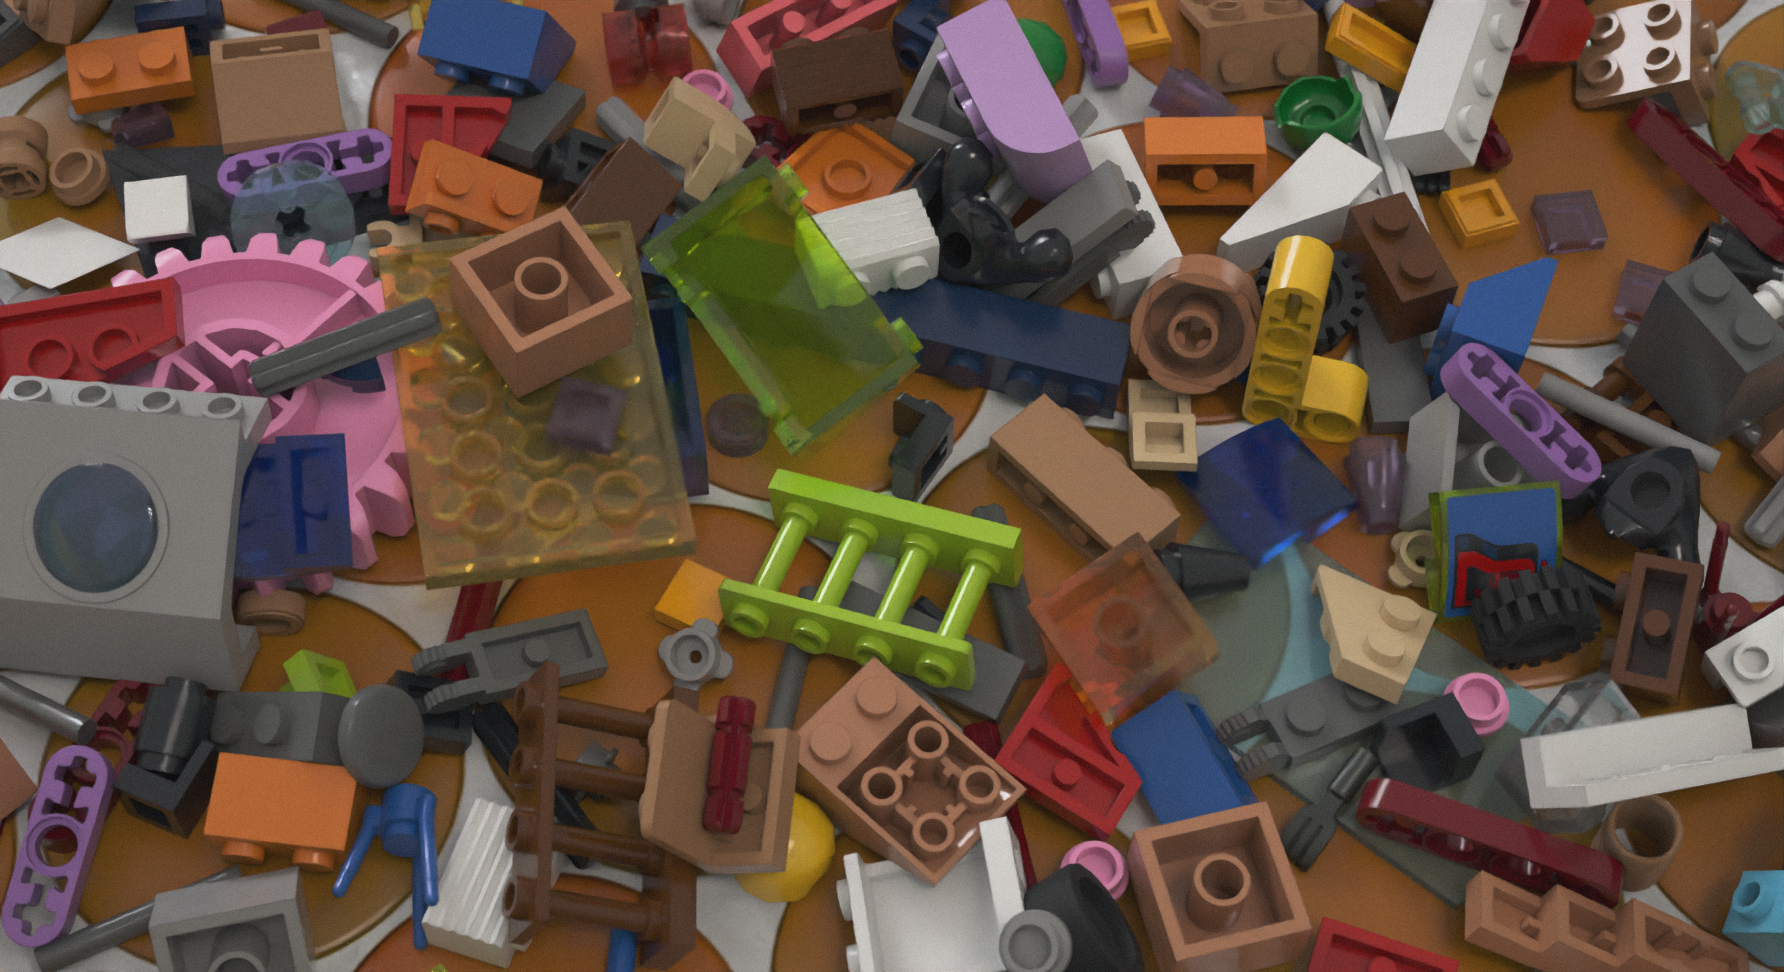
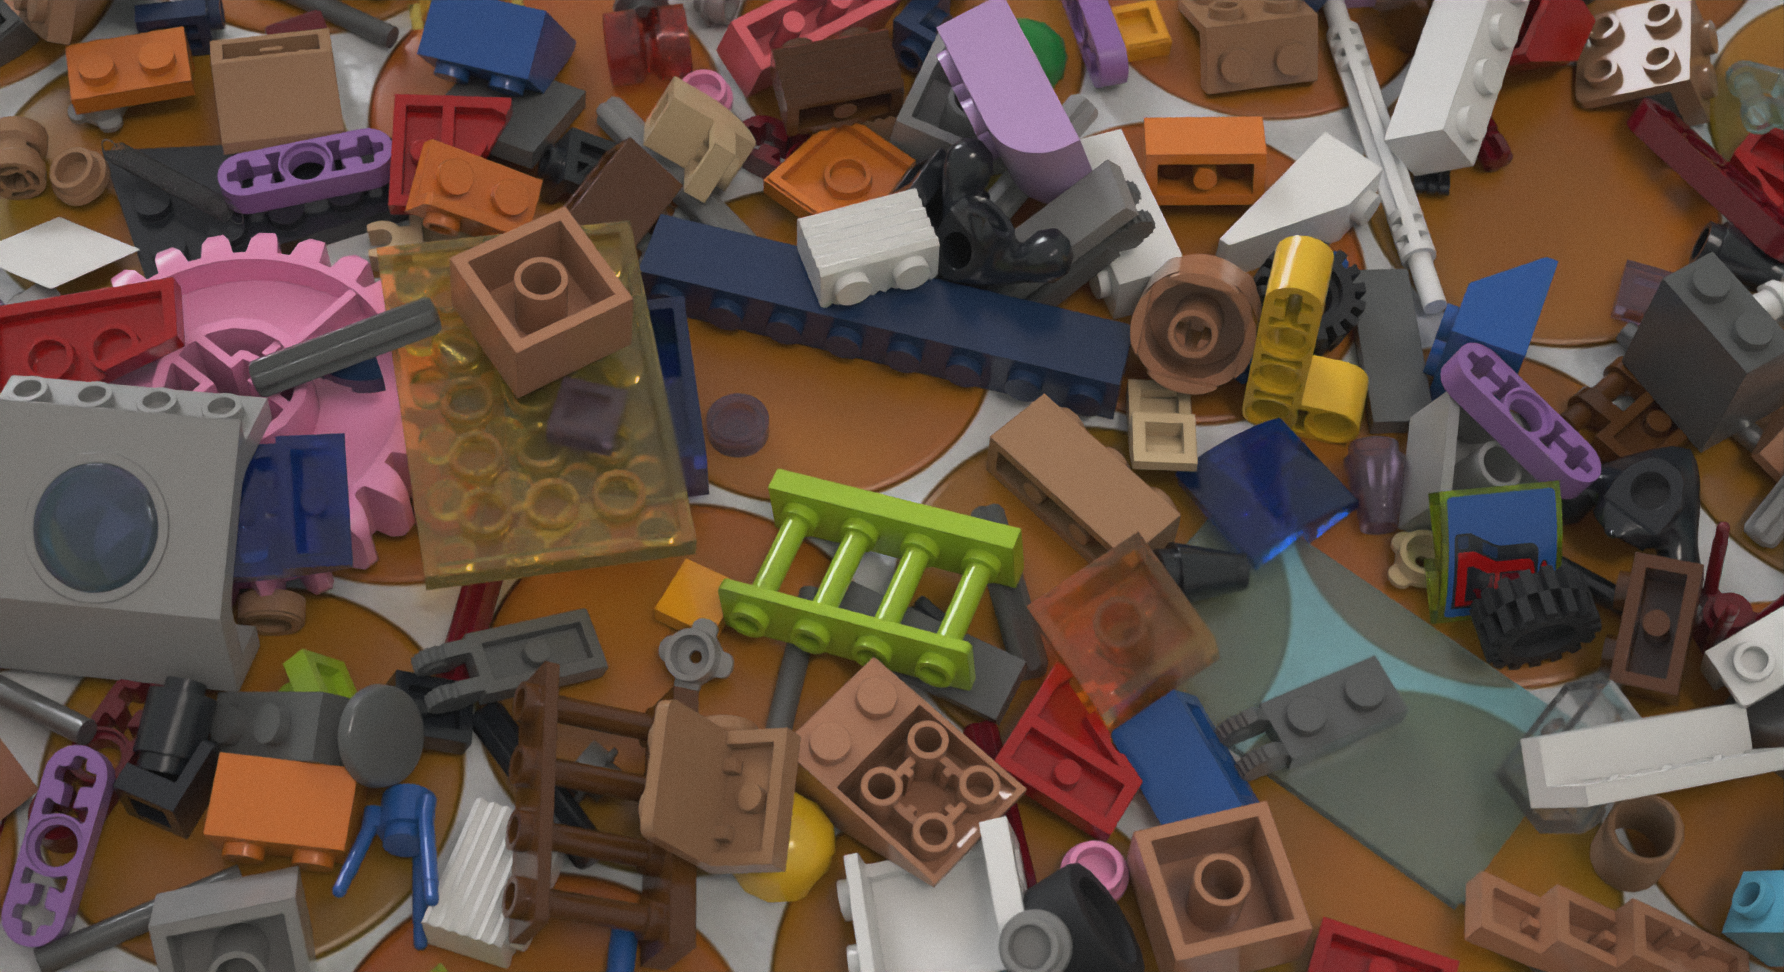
(142, 126): tile -> none
(158, 210): white slope -> none
(283, 188): clear light blue plate -> none
(729, 765): dark red axle -> none
(784, 306): clear neon green windscreen -> none
(922, 446): black bracket -> none
(1189, 96): cone -> none
(1315, 107): green hair -> none
(1315, 823): pearl dark grey piece -> none
(1370, 46): light orange tile -> none
(1370, 633): tan wing -> none
(1400, 267): reddish brown brick -> none
(1428, 745): black panel -> none
(1478, 213): light orange tile -> none
(1482, 702): bright pink plate -> none
(1487, 842): dark red beam -> none
(1568, 222): tile -> none
(1623, 420): light grey bar -> none

